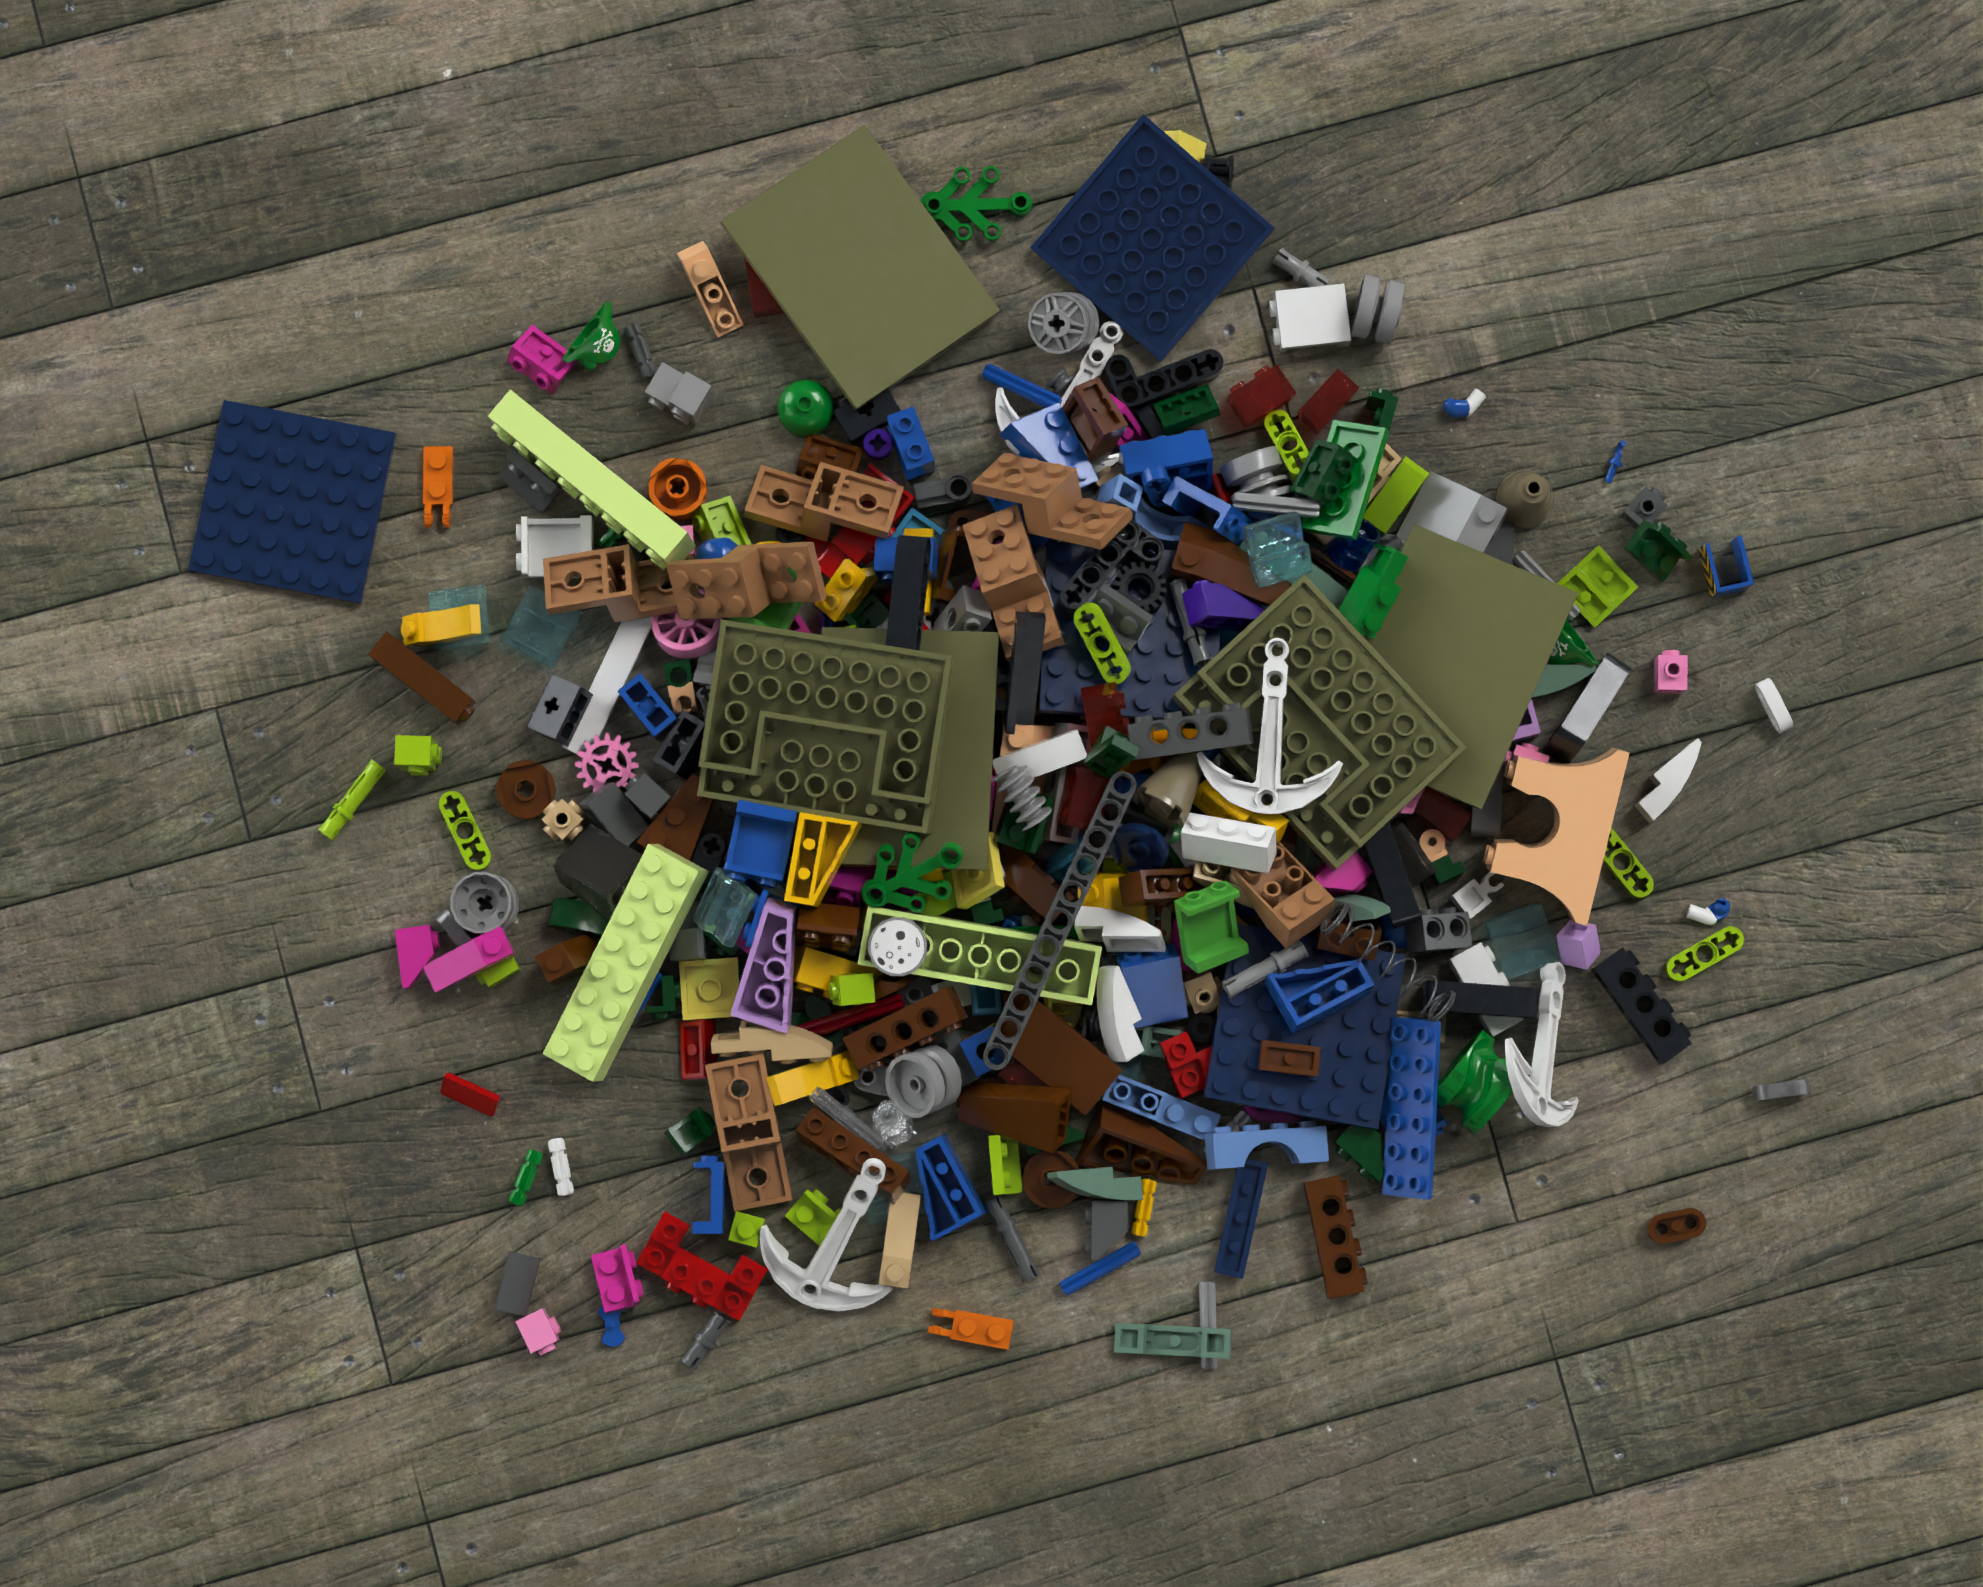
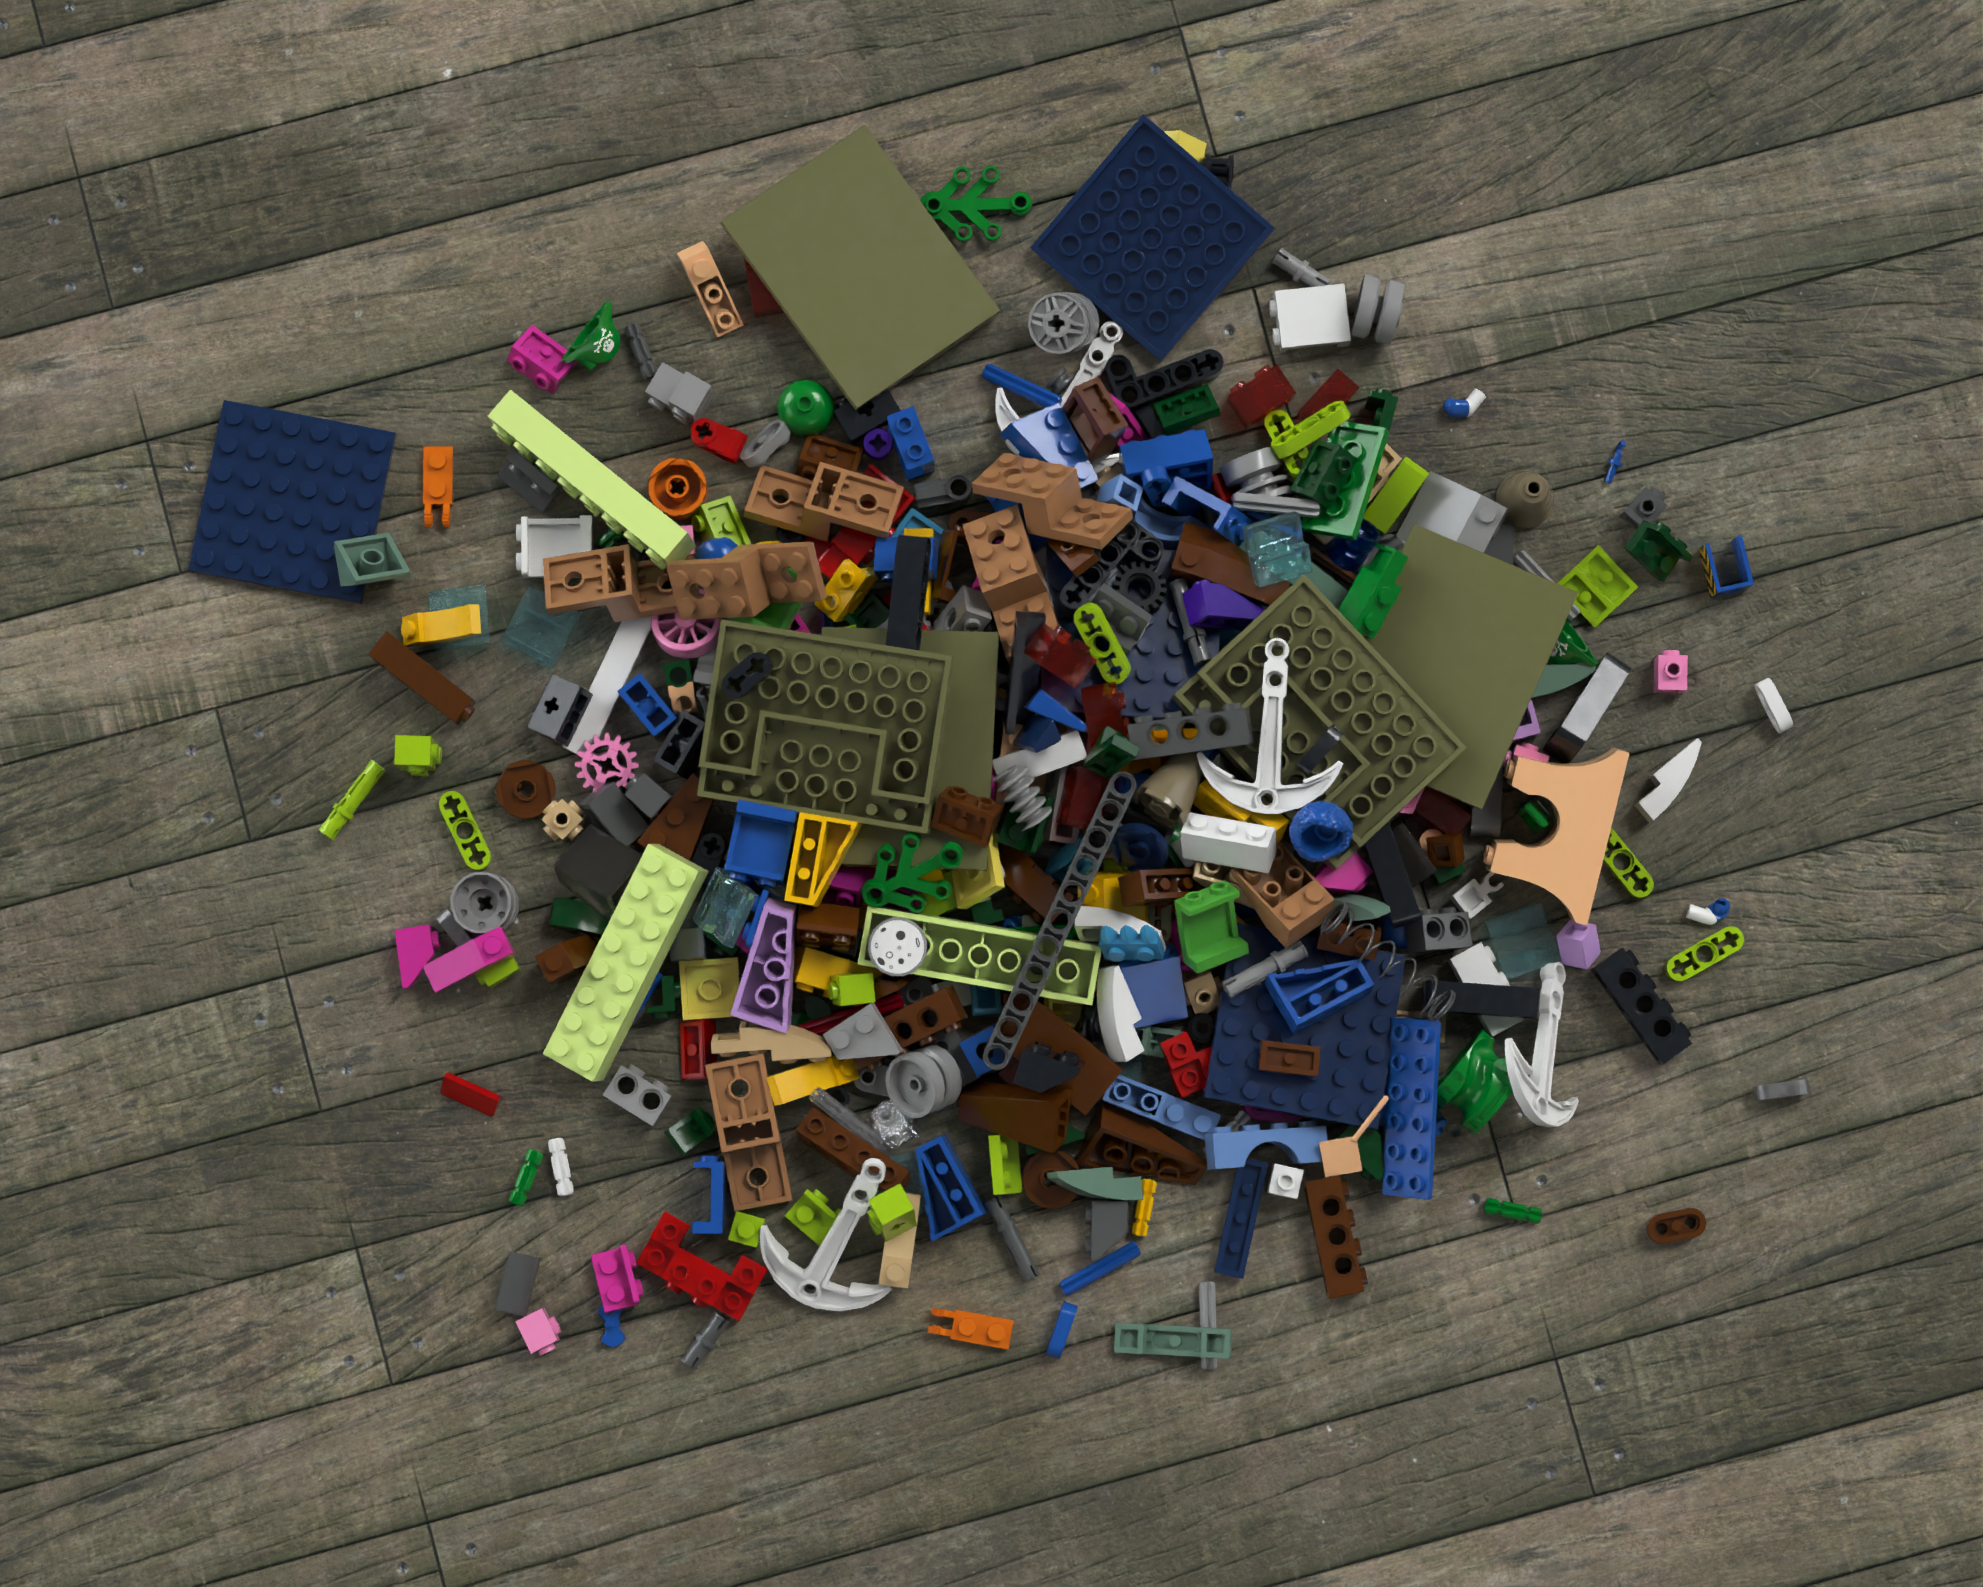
(369, 560): none -> sand green slope
(635, 1100): none -> light grey brick
(723, 440): none -> red piece
(742, 670): none -> black beam
(765, 443): none -> light grey plate
(863, 1036): none -> light grey wing
(891, 1213): none -> lime brick
(965, 815): none -> reddish brown bracket
(1037, 734): none -> dark blue slope
(1043, 1068): none -> black slope
(1046, 706): none -> blue slope
(1060, 655): none -> clear red brick
(1061, 1330): none -> blue beam
(1074, 556): none -> reddish brown plate
(1130, 944): none -> dark azure plate
(1284, 1181): none -> white brick
(1310, 429): none -> lime beam
(1319, 749): none -> black beam
(1320, 831): none -> blue hair
(1342, 1154): none -> light nougat piece
(1446, 850): none -> reddish brown slope
(1512, 1210): none -> green axle
(1535, 815): none -> green slope

